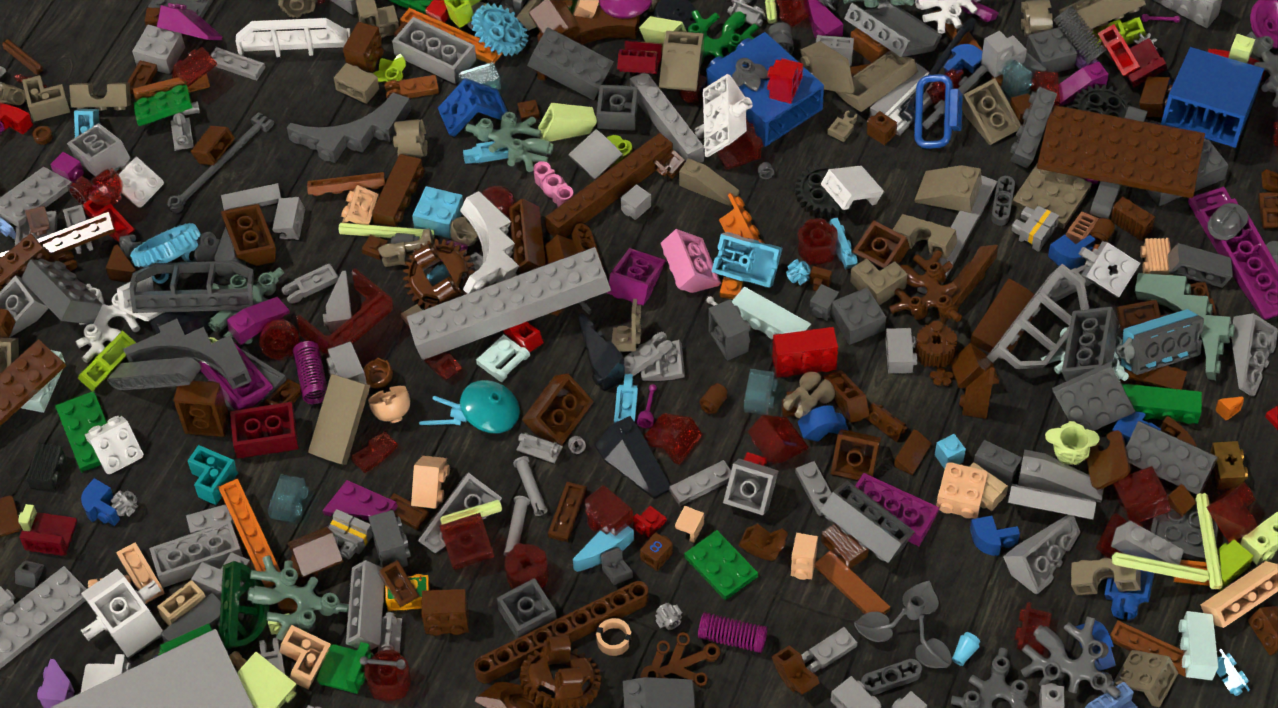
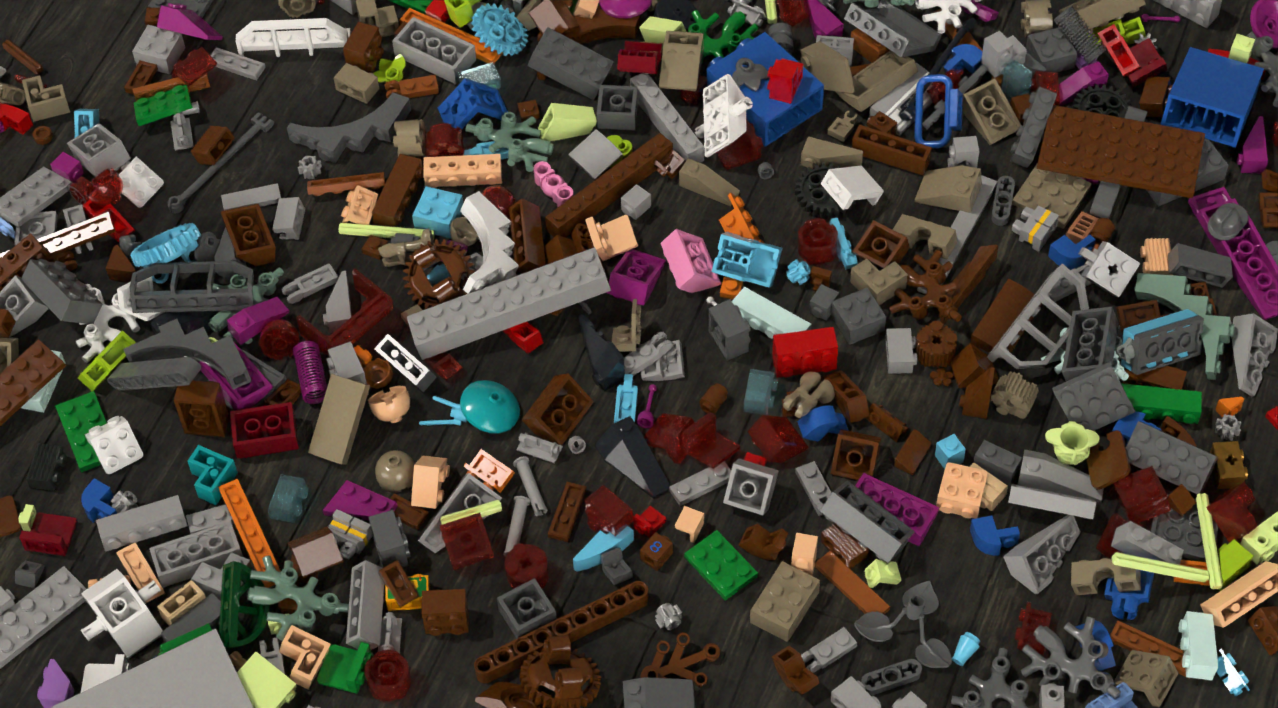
(38, 220): reddish brown bracket -> none
(117, 96): dark tan arch -> none
(141, 523): none -> light grey brick
(309, 167): none -> light grey gear
(363, 356): none -> orange plate
(377, 450): clear red slope -> none
(395, 471): none -> dark tan cylinder
(400, 663): dark grey hinge -> none
(405, 363): none -> brick
(444, 141): none -> clear red brick
(462, 170): none -> light nougat brick
(490, 471): none -> bracket
(498, 354): light aqua plate -> none
(612, 237): none -> light nougat bracket
(613, 650): light nougat piece -> none
(706, 444): none -> clear red bracket
(760, 636): magenta piece -> none
(784, 601): none -> dark tan brick
(821, 151): none -> dark tan slope
(882, 572): none -> yellowish green bracket
(892, 150): none -> reddish brown brick
(964, 152): none -> light grey brick
(1014, 395): none -> dark tan brick
(1132, 218): reddish brown brick -> none
(1228, 427): none -> light grey gear
(1254, 151): none -> magenta slope

